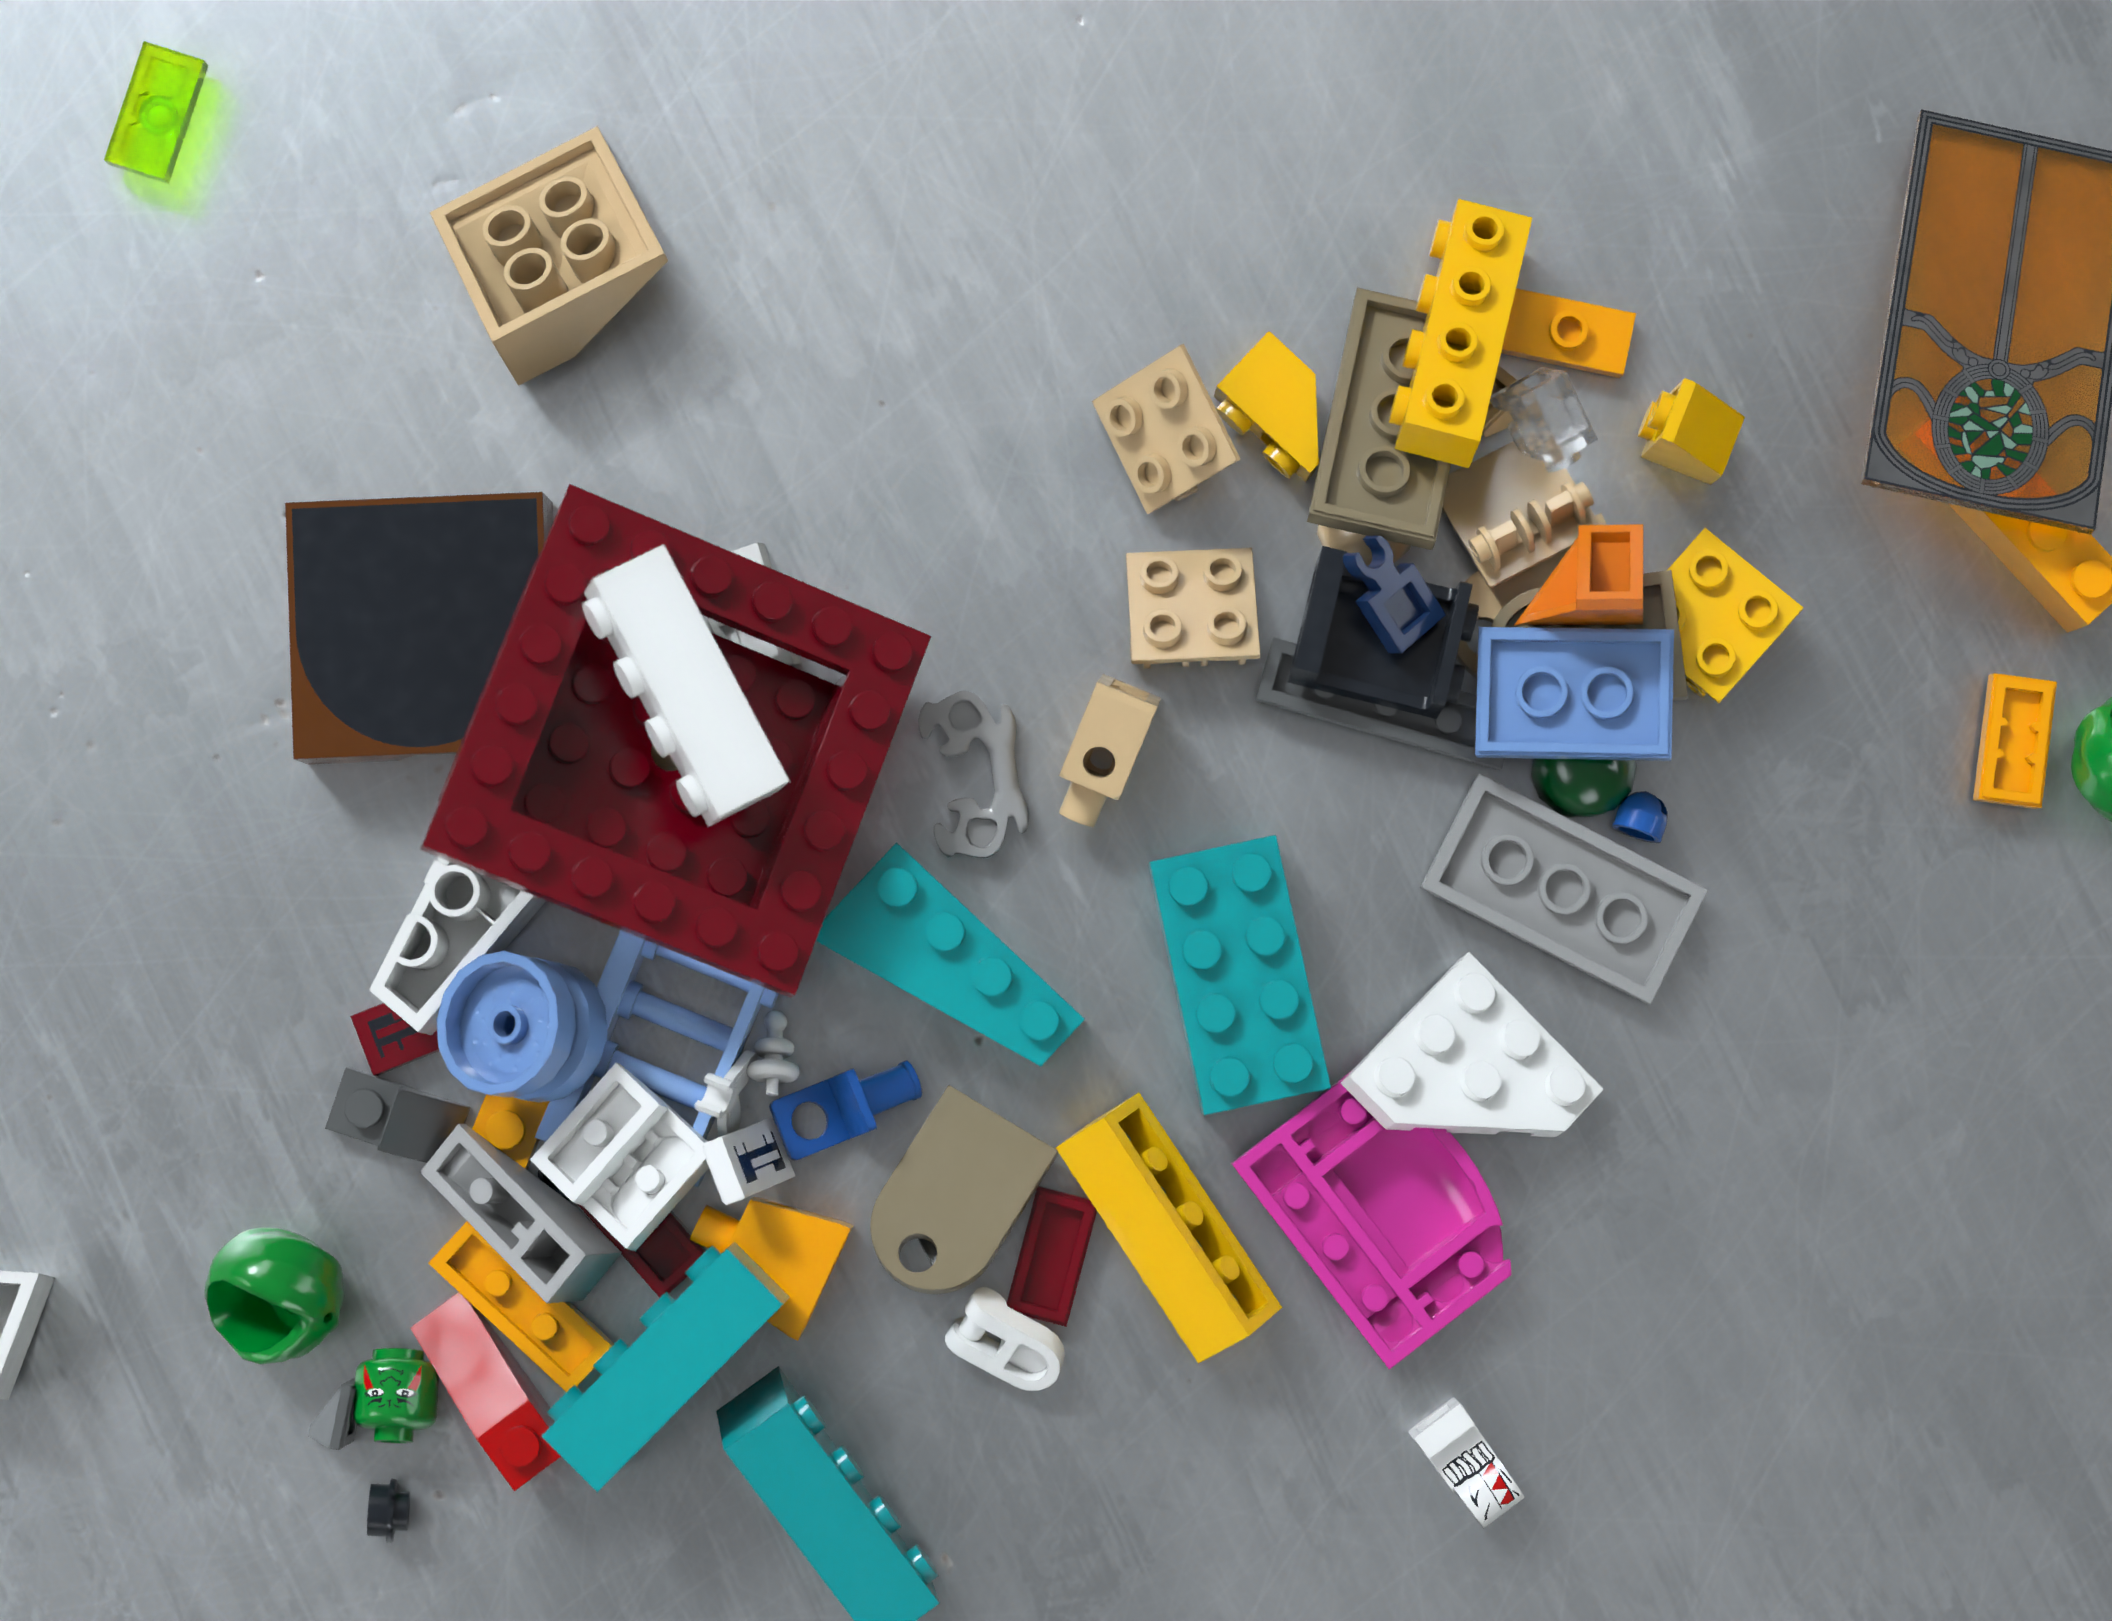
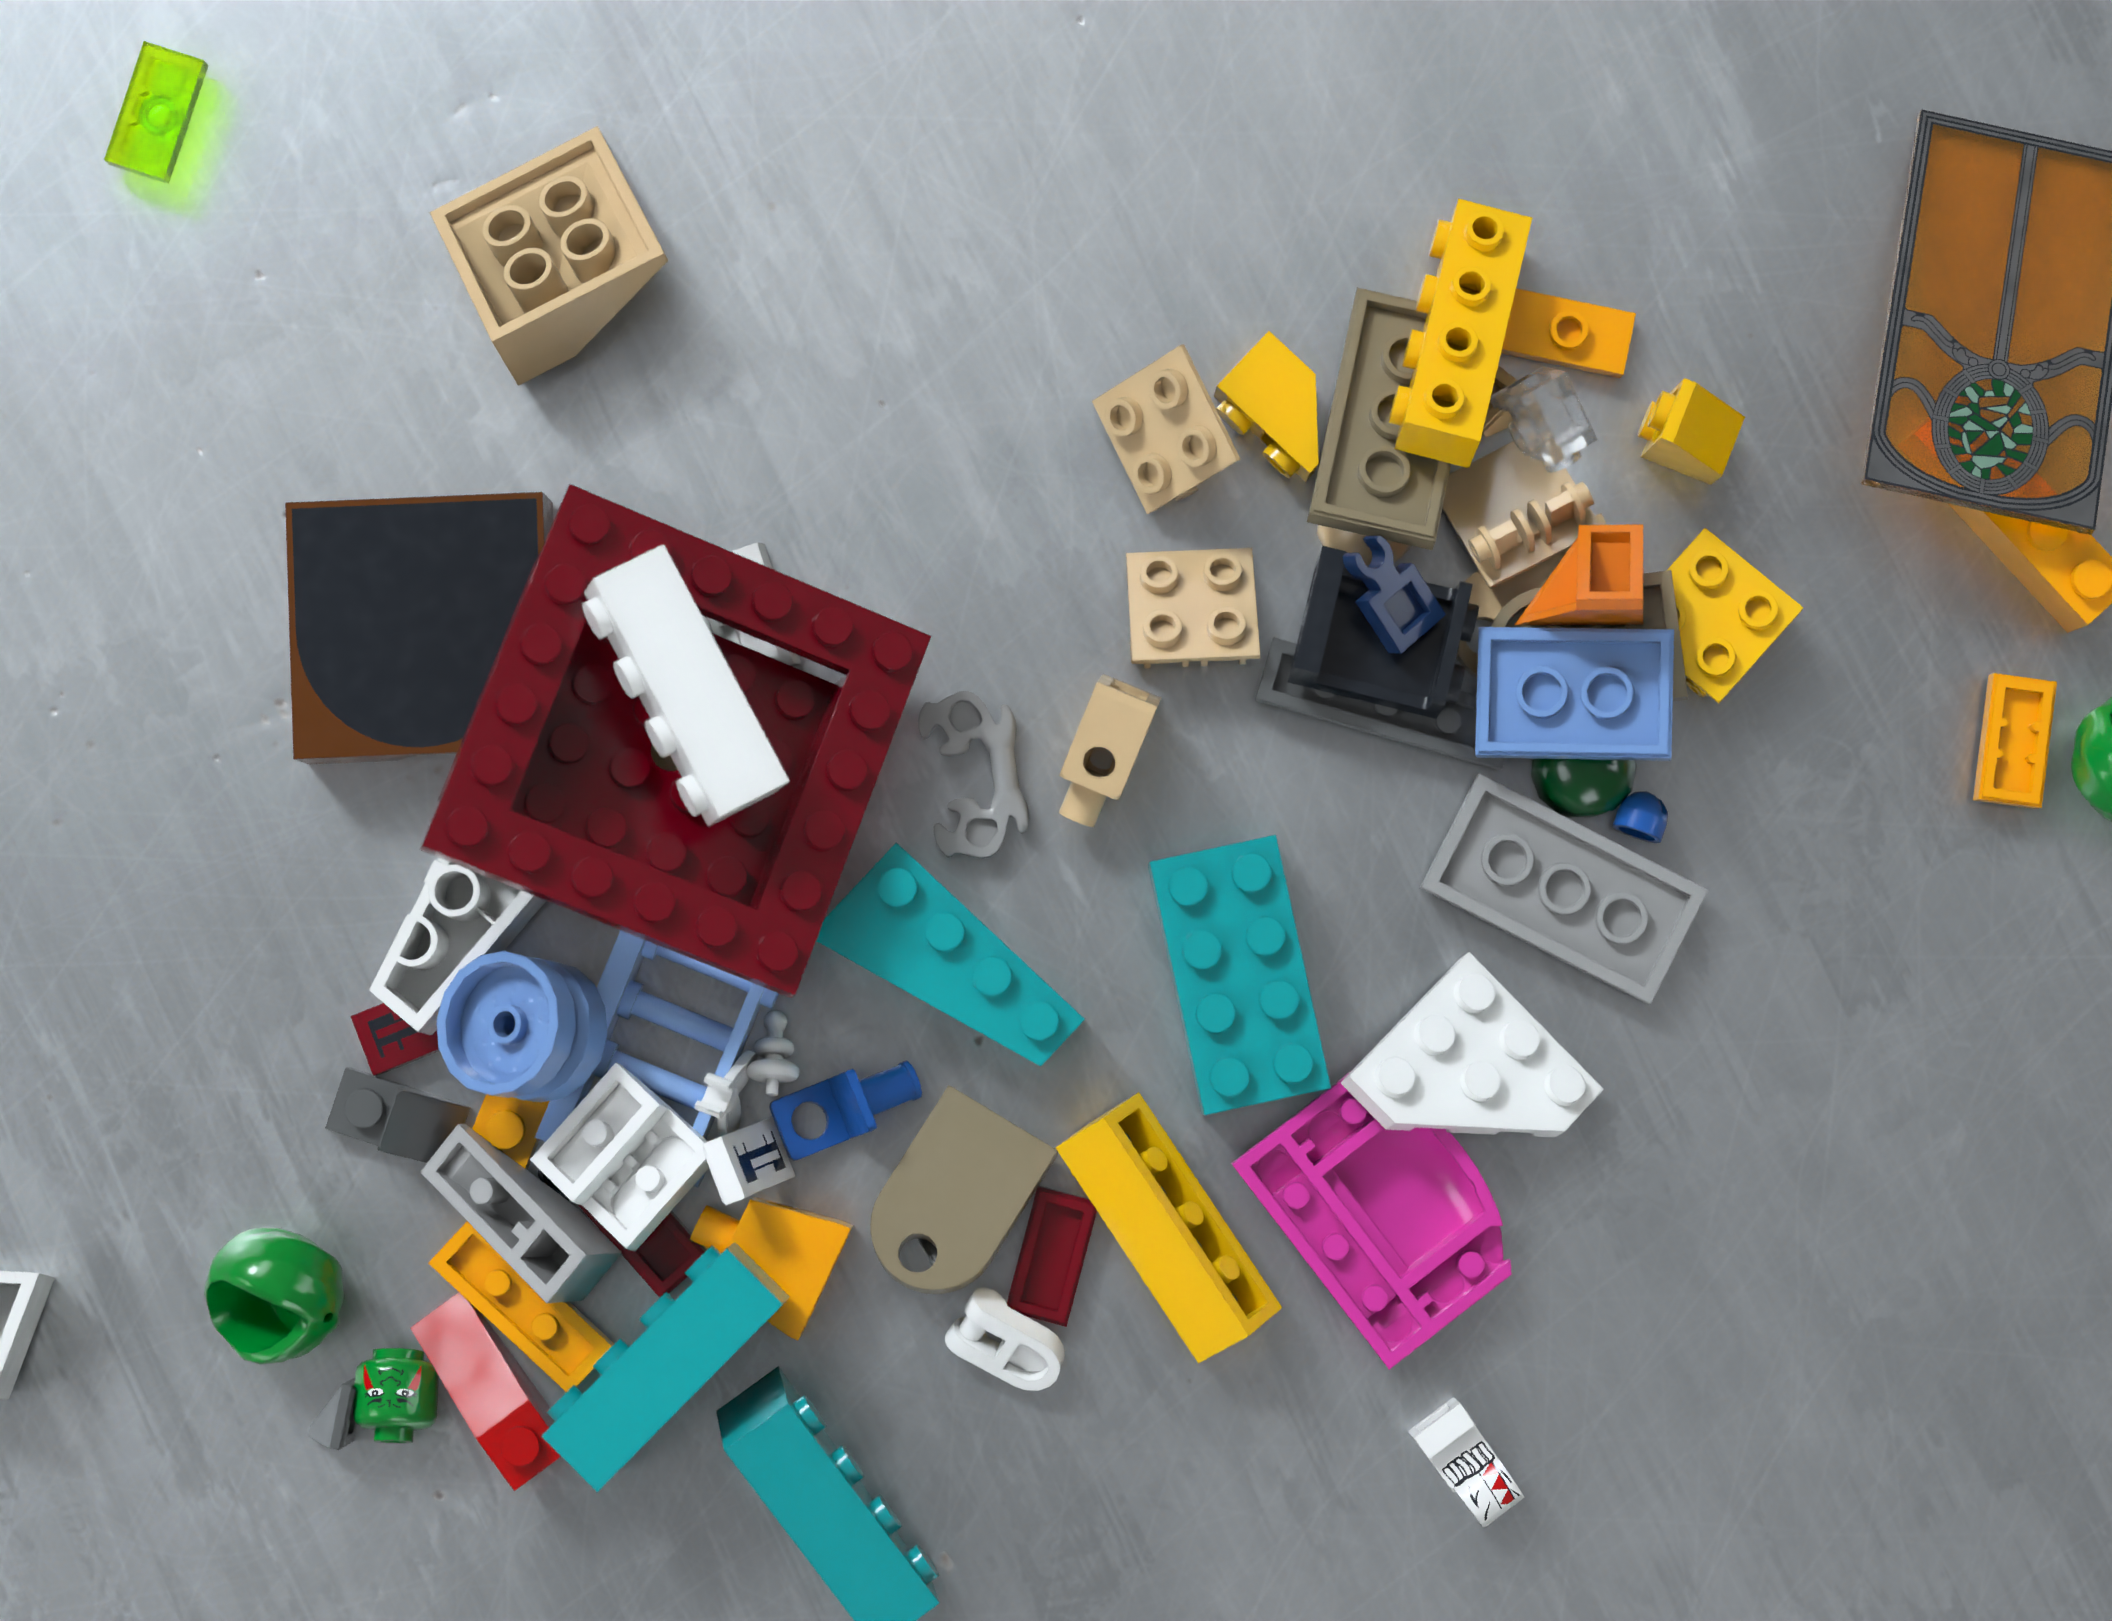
(387, 1510): black plate -> none

